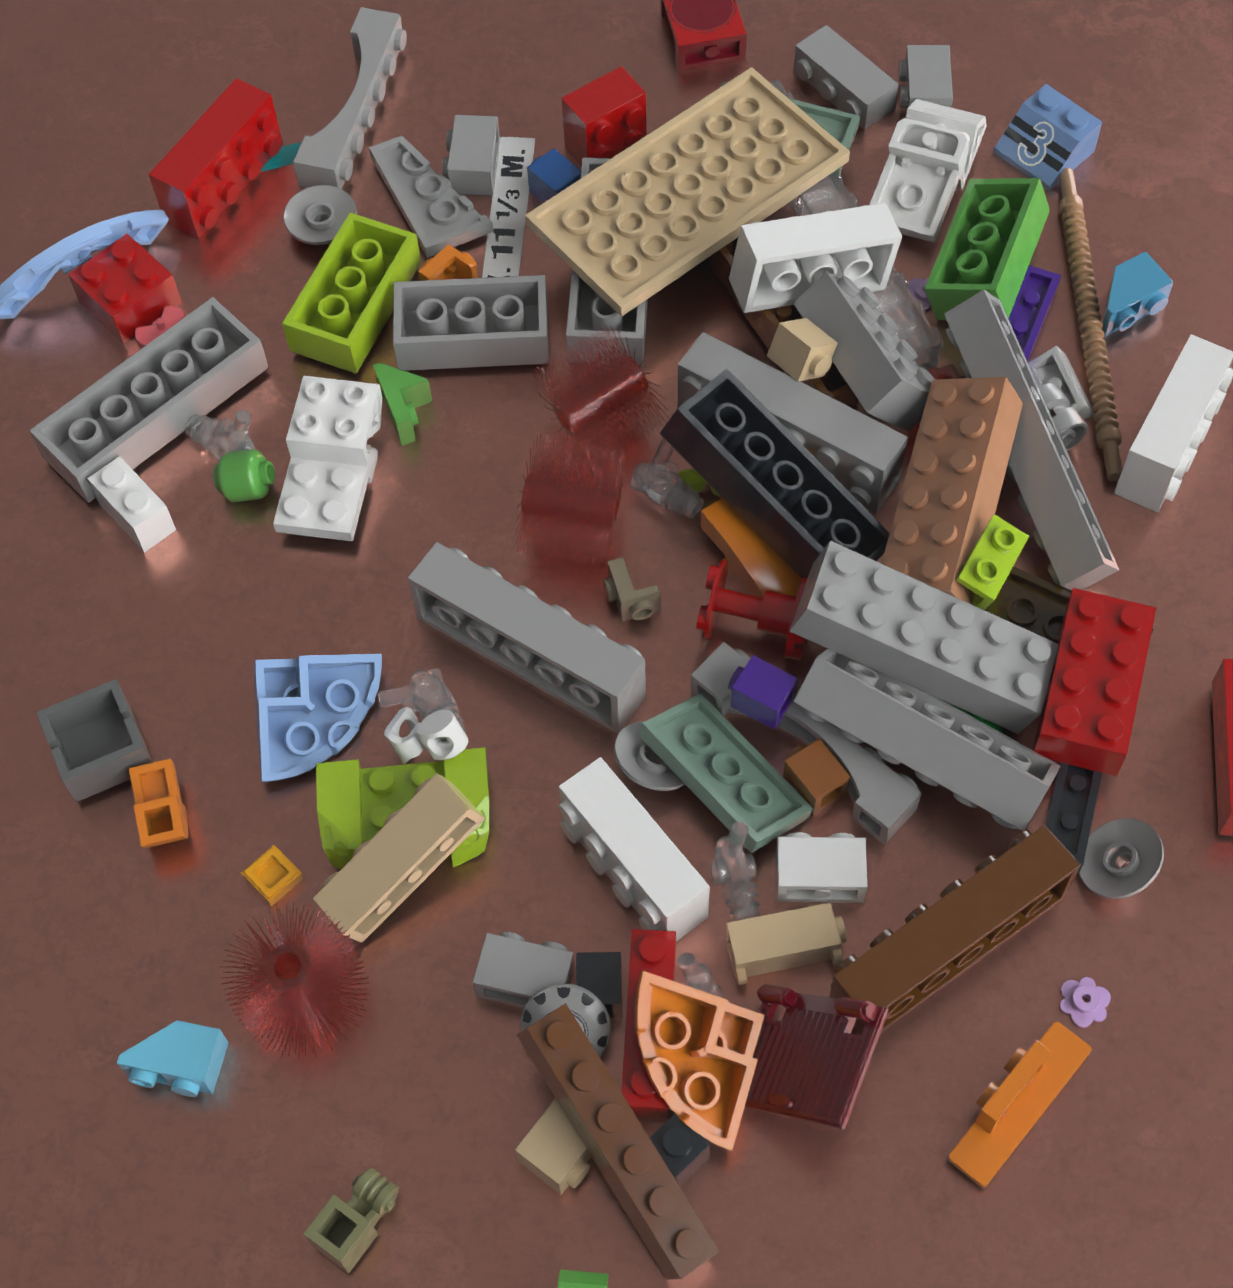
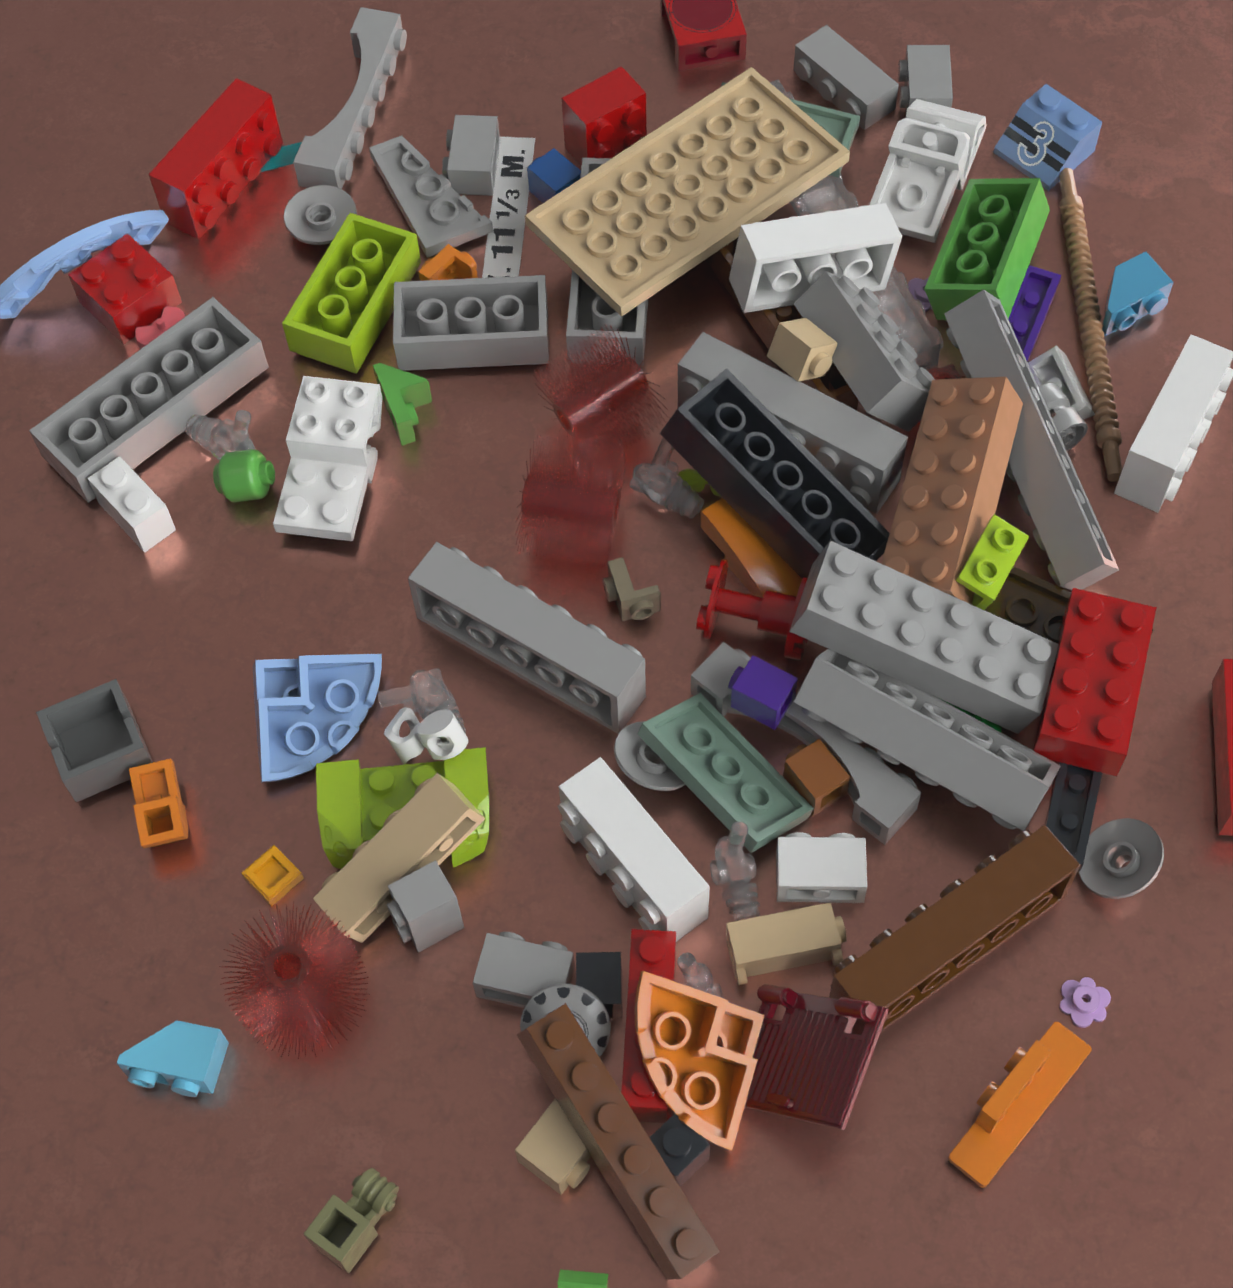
(424, 907): none -> light grey brick

